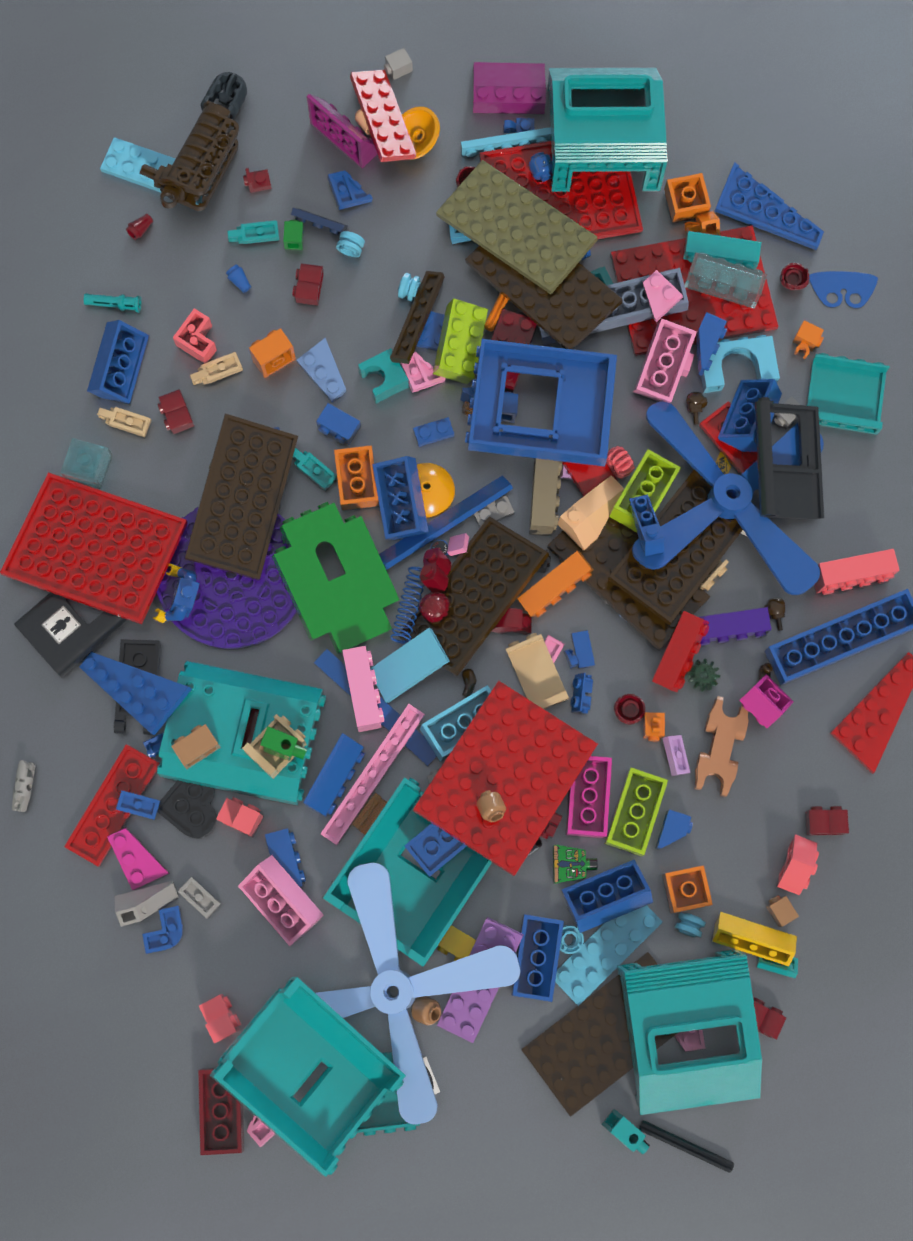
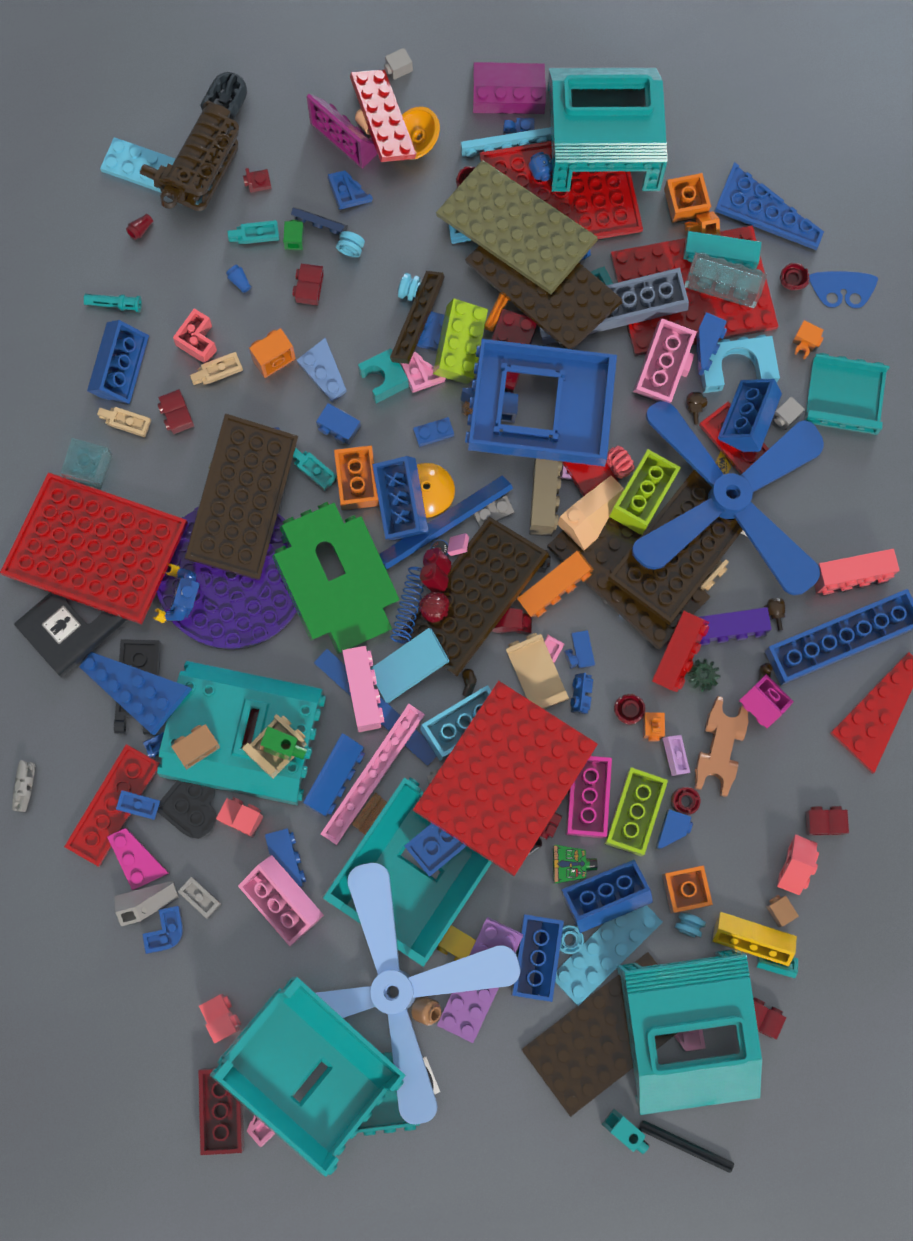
(491, 806): medium nougat head -> none
(647, 525): blue slope -> none
(660, 294): bright pink wing -> none
(694, 800): none -> dark red wheel
(789, 489): black piece -> none

